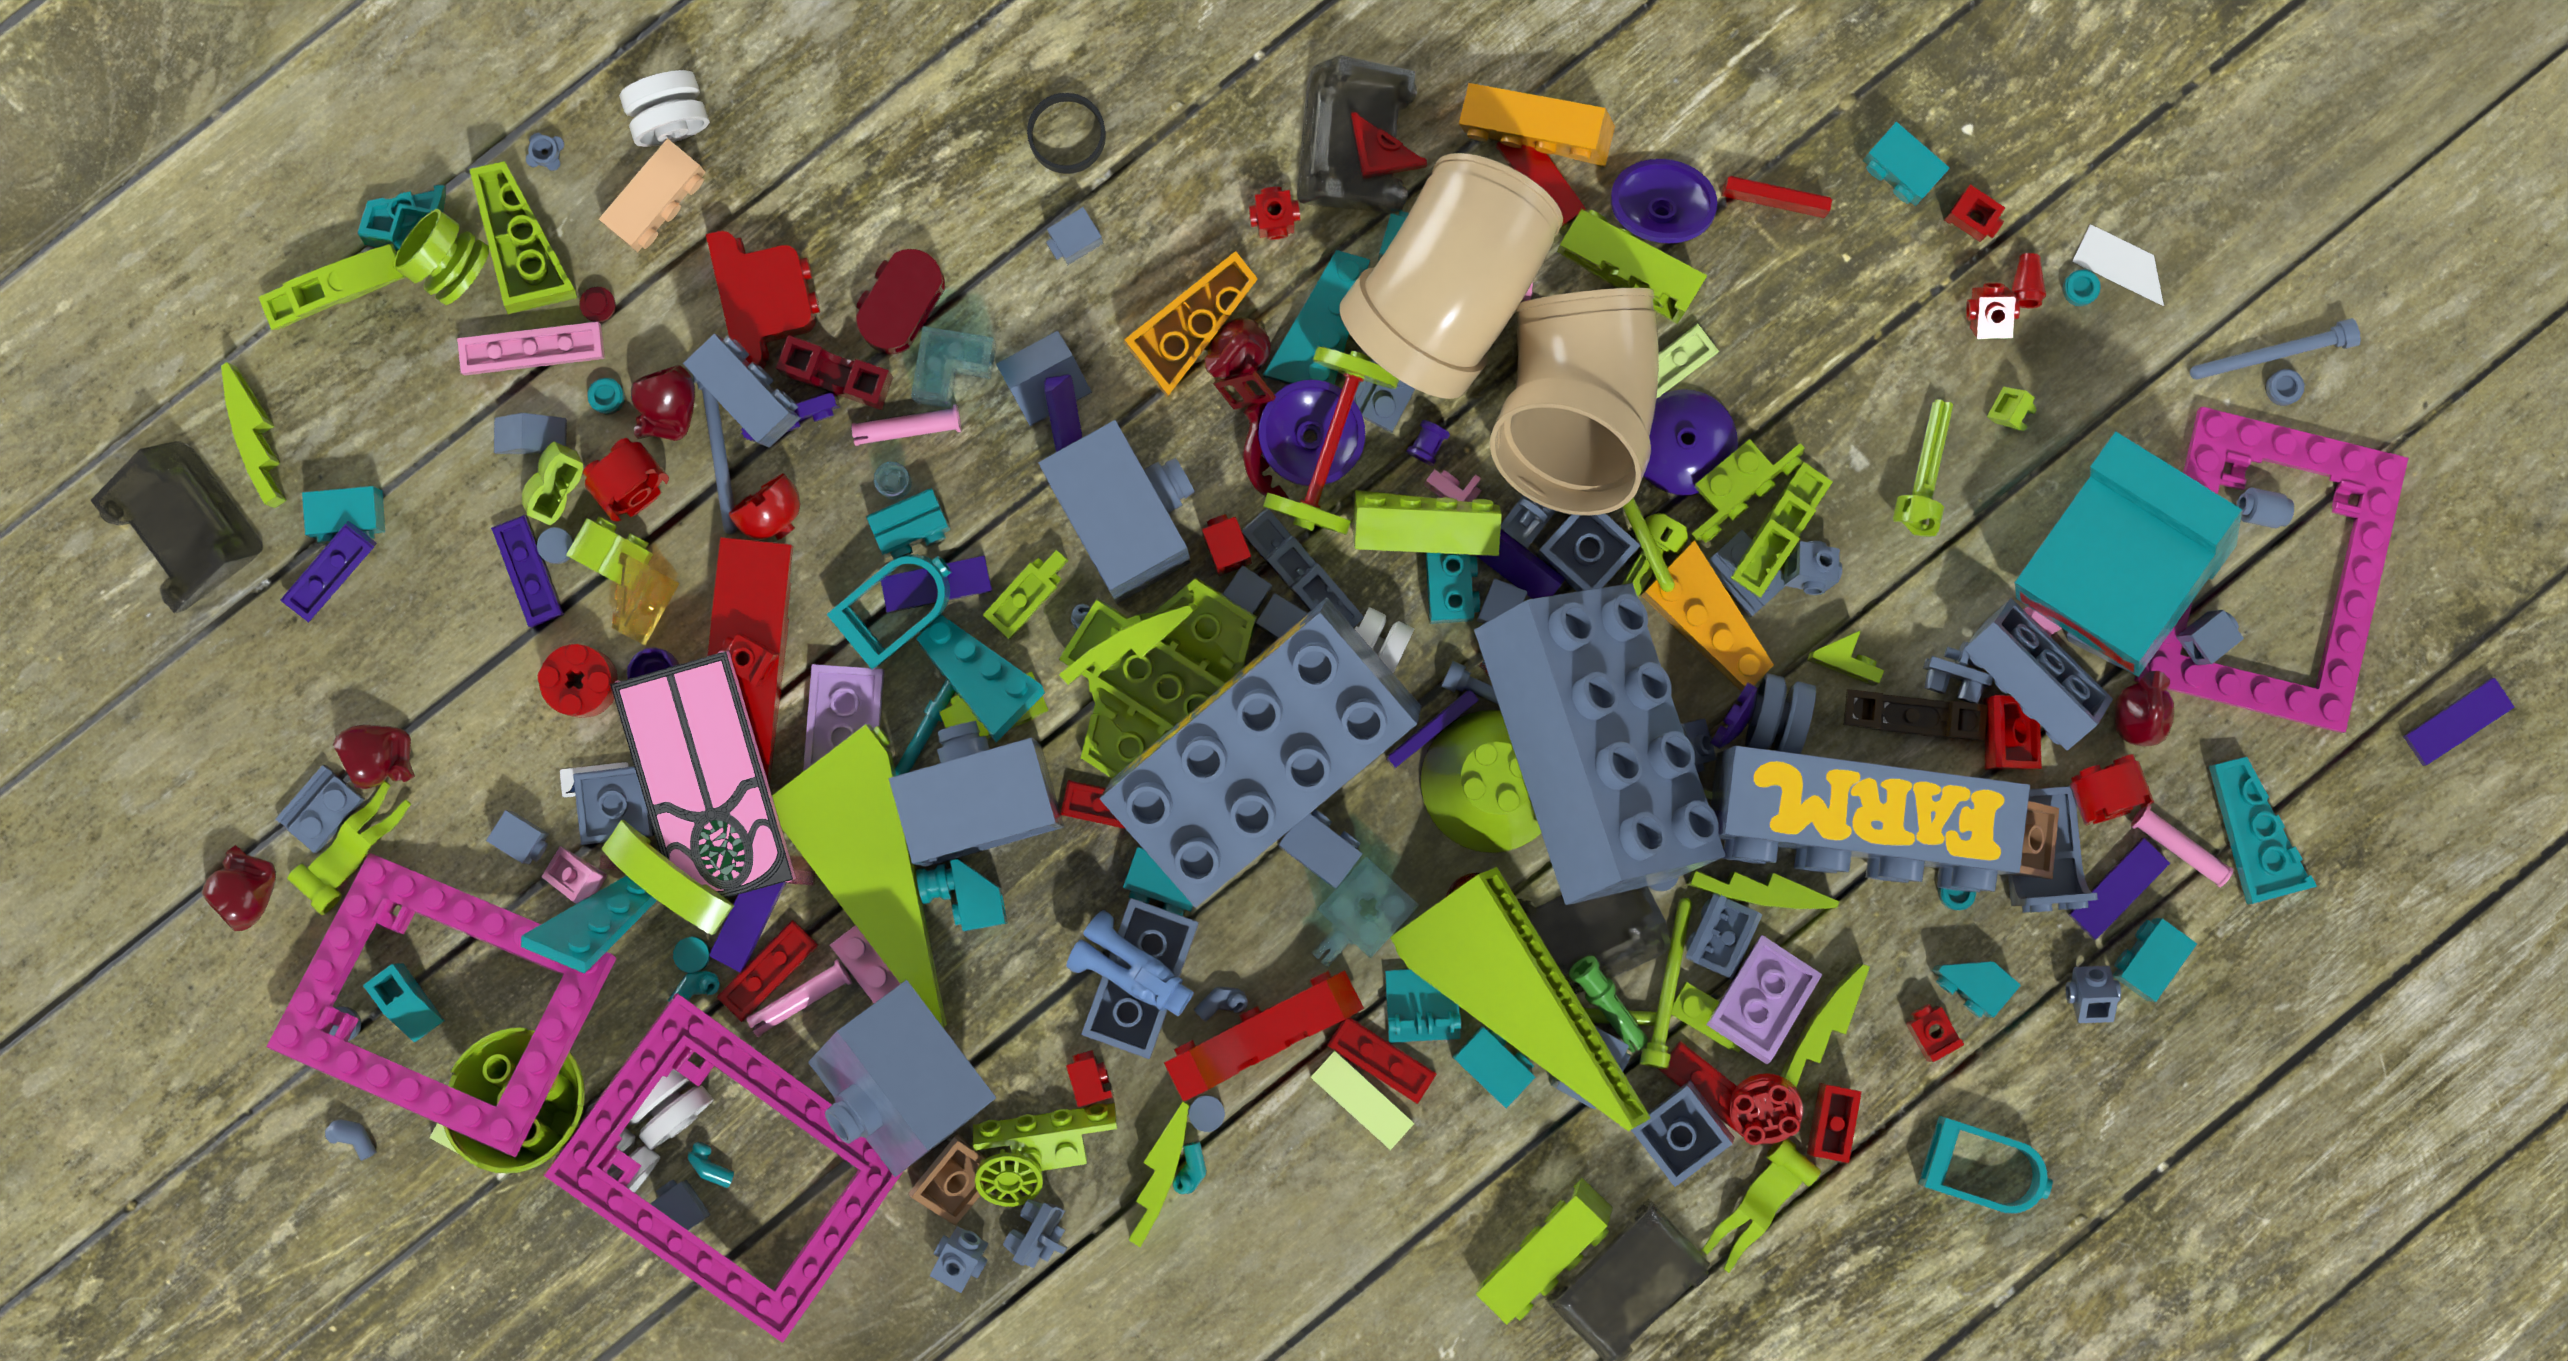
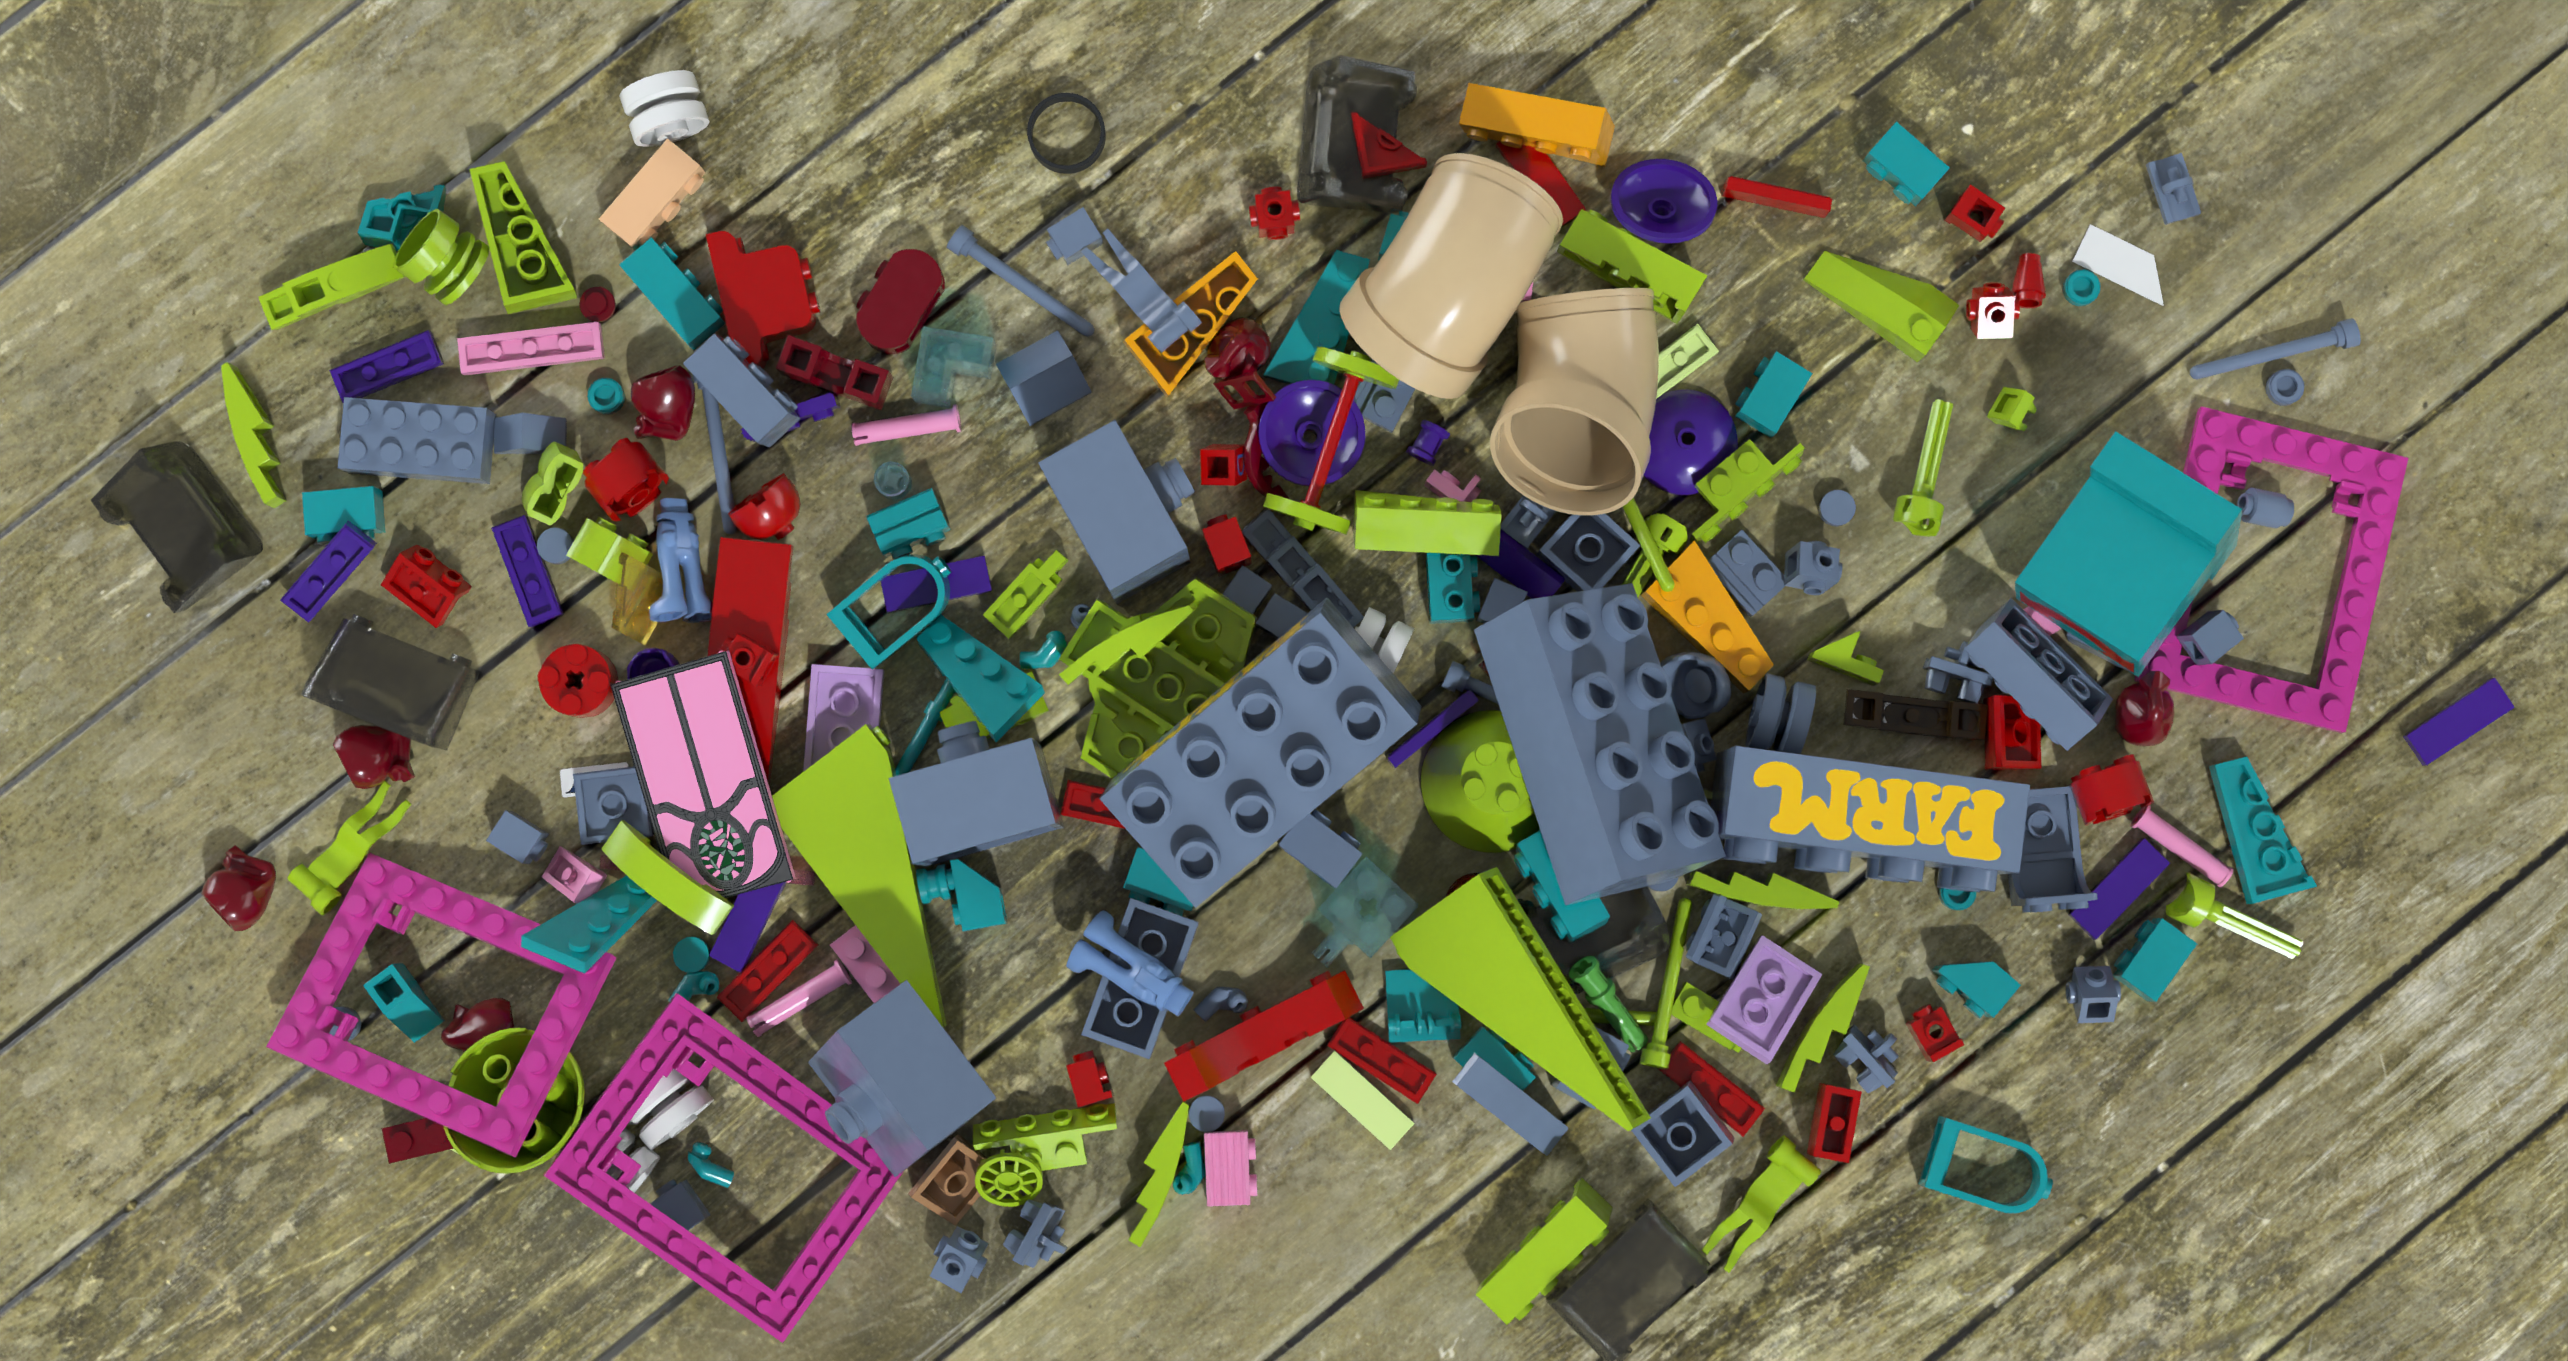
(320, 809): sand blue plate -> none
(351, 1133): sand blue arm -> none
(387, 366): none -> dark purple tile
(392, 683): none -> clear smoke windscreen
(414, 1140): none -> dark red hinge
(416, 440): none -> sand blue brick
(425, 584): none -> red bracket
(477, 1022): none -> dark red piece
(537, 144): sand blue plate -> none
(674, 292): none -> teal brick
(677, 545): none -> medium blue piece
(964, 243): none -> sand blue piece
(1047, 655): none -> teal arm
(1062, 410): dark purple slope -> none
(1145, 297): none -> sand blue flag
(1222, 464): none -> red brick
(1228, 1168): none -> bright pink brick
(1510, 1104): none -> sand blue slope
(1570, 920): none -> teal piece
(1697, 684): none -> sand blue piece
(1737, 717): dark purple dish -> none
(1766, 1109): red tile -> none
(1773, 394): none -> teal brick
(1781, 529): lime slope -> none
(1837, 508): none -> sand blue tile
(1878, 1069): none -> sand blue hips
(1892, 305): none -> lime wedge
(2039, 841): medium nougat slope -> none
(2173, 188): none -> sand blue hips
(2198, 903): none -> lime piece

